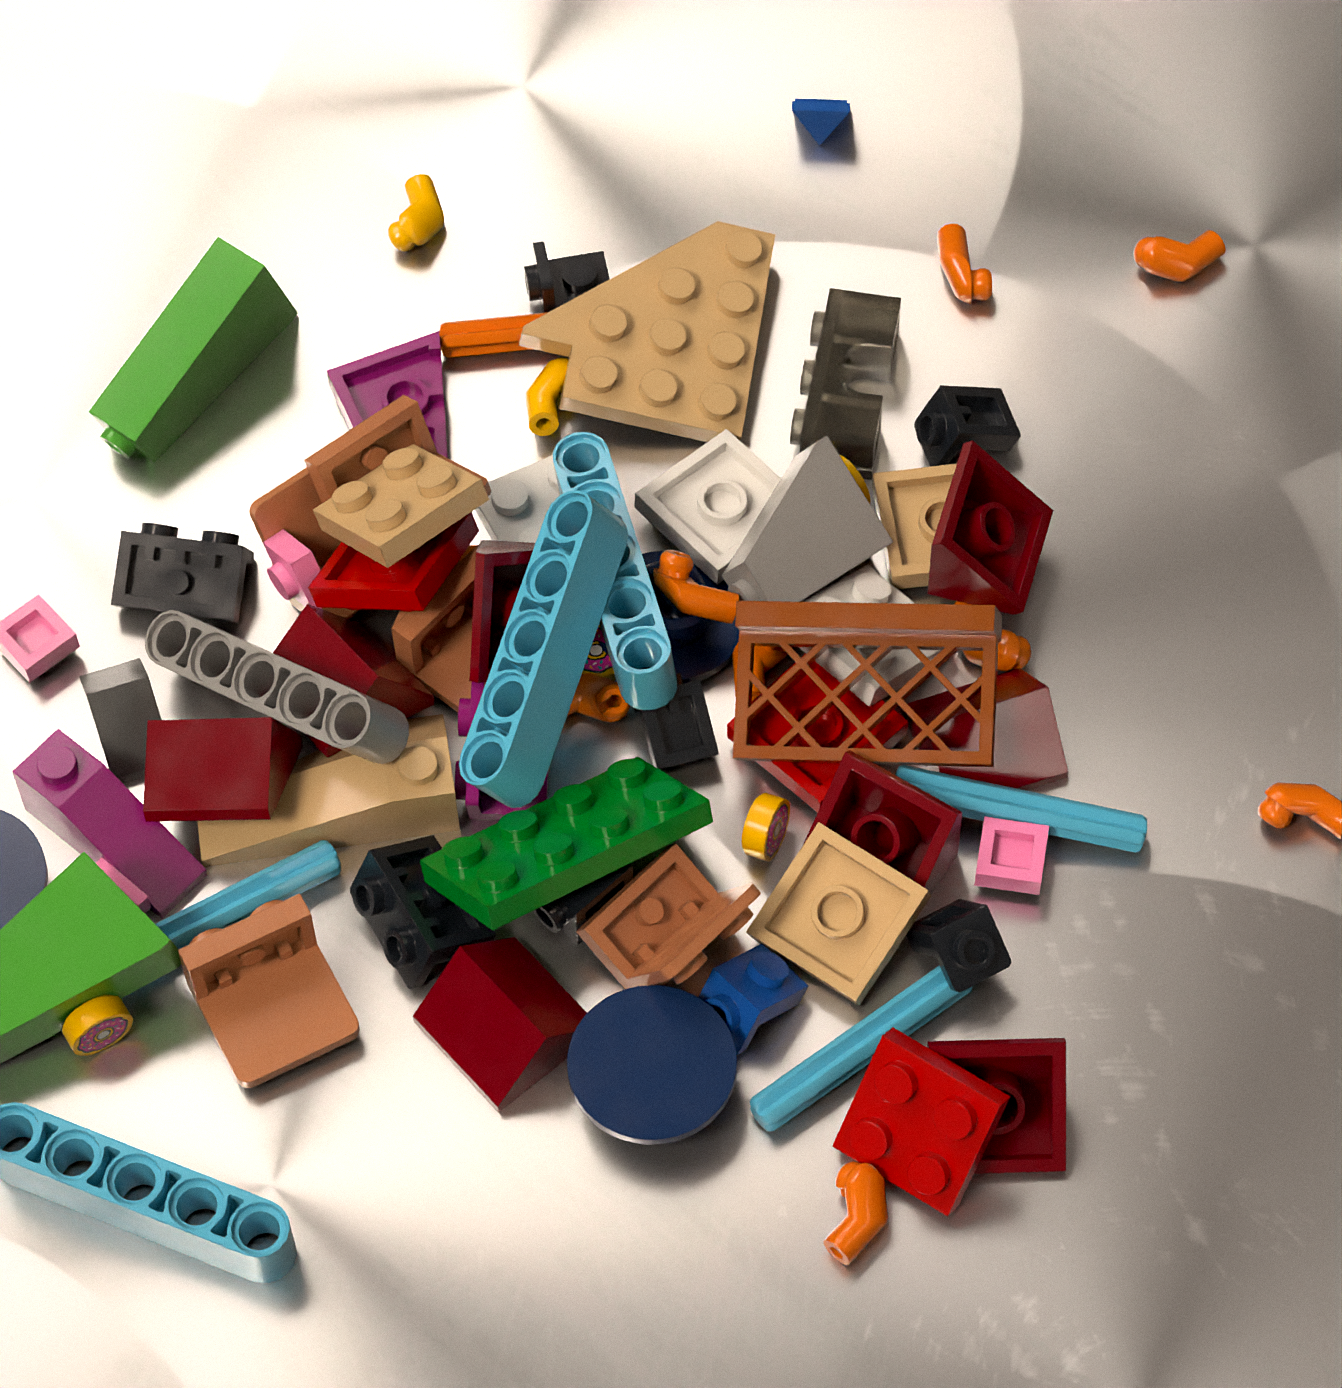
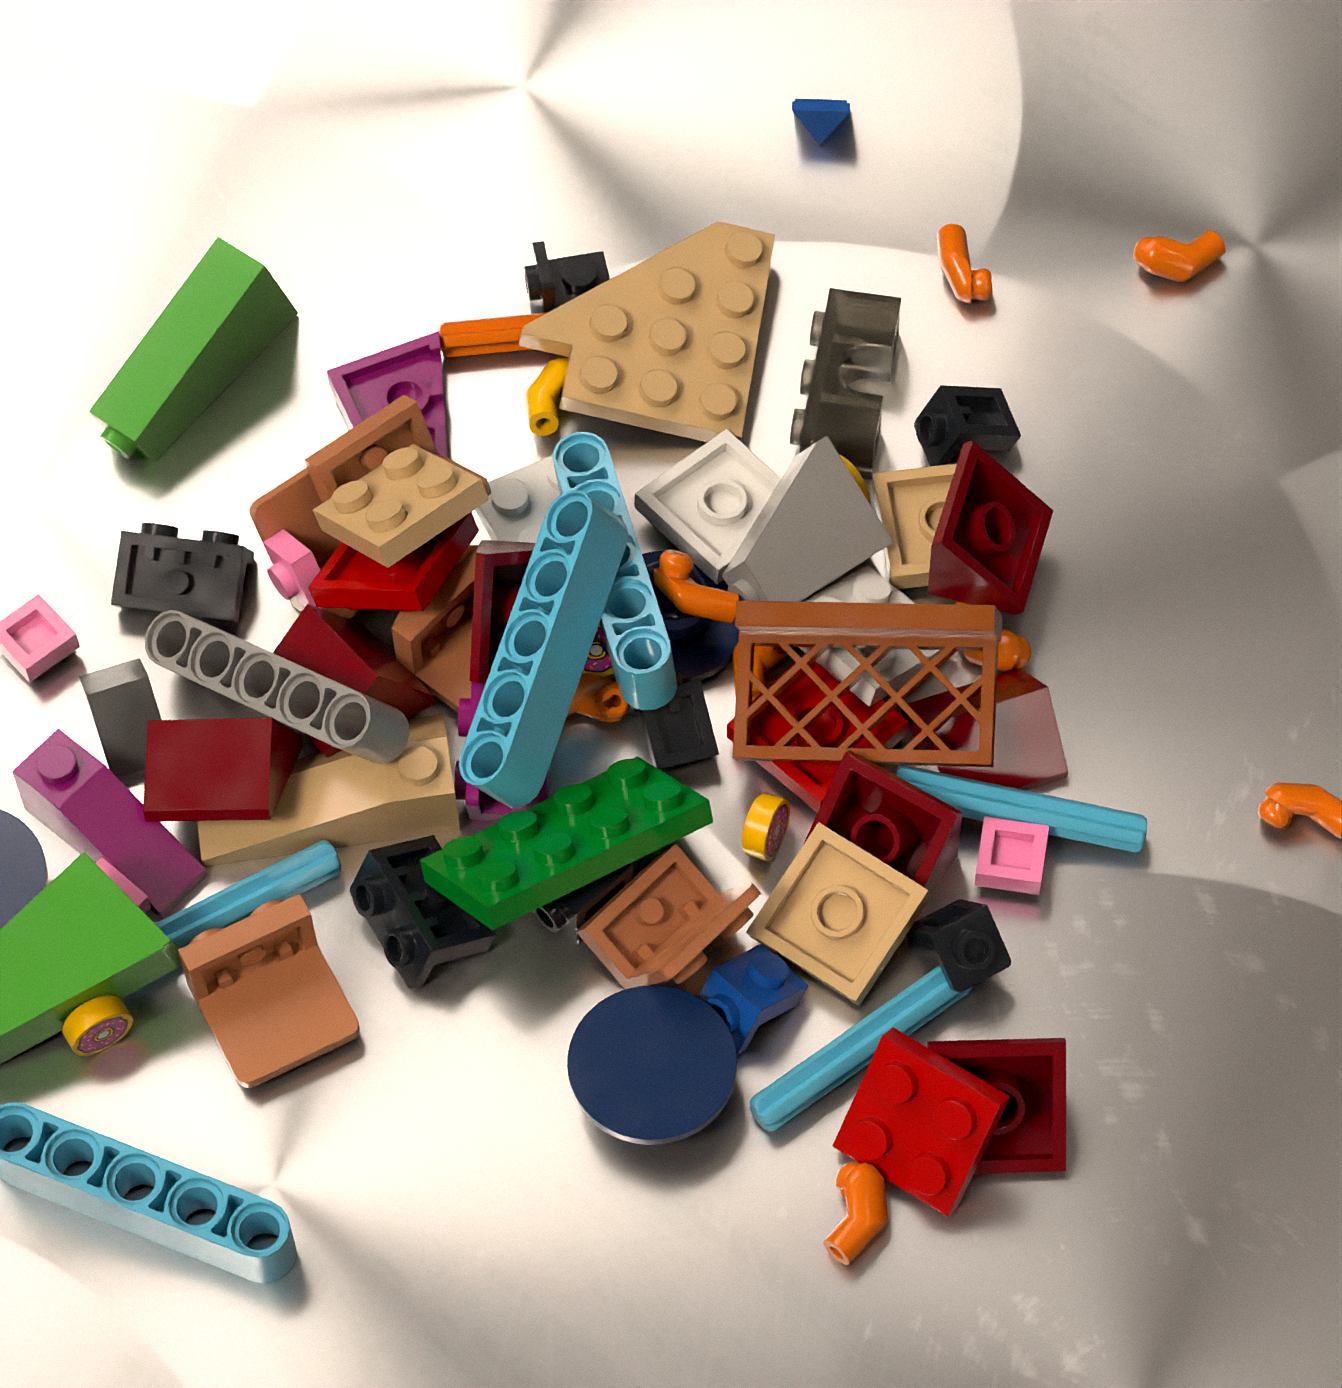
(421, 219): yellow arm -> none
(499, 1018): dark red slope -> none

